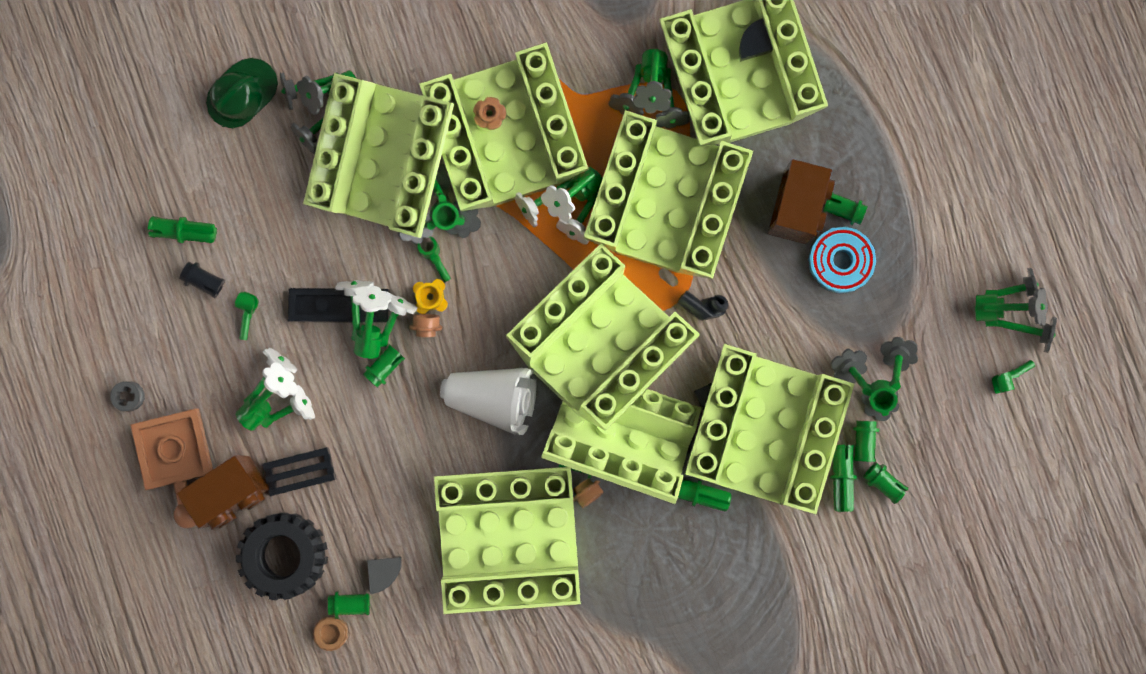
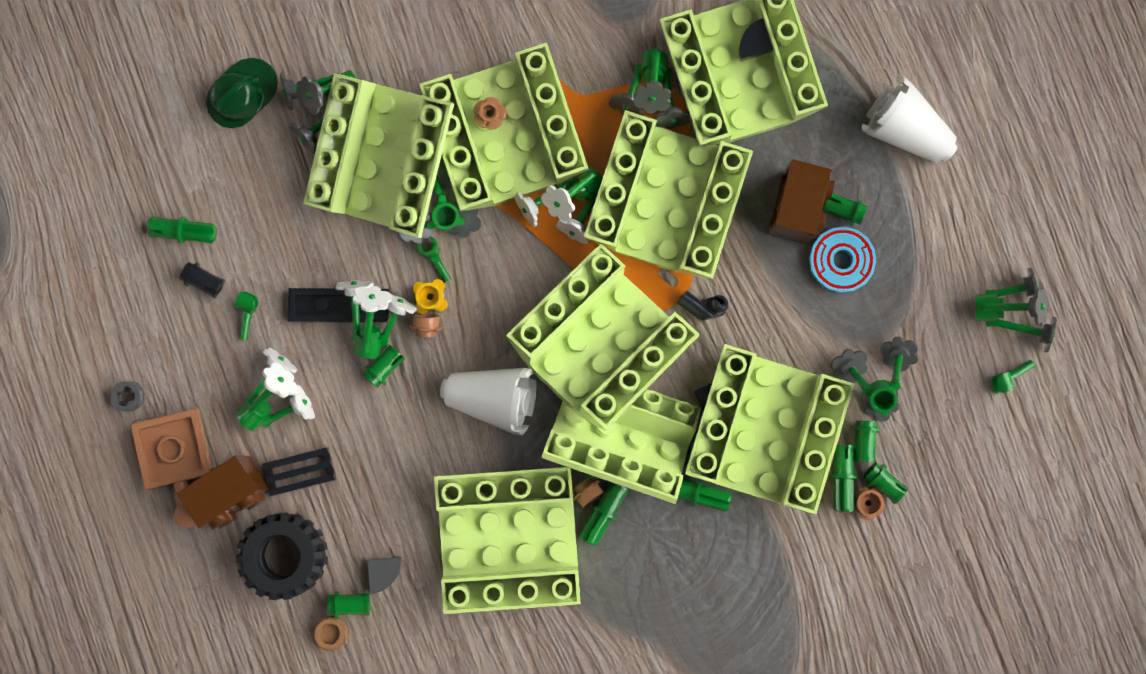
(603, 513): none -> green axle
(877, 503): none -> nougat plate
(910, 123): none -> white cone

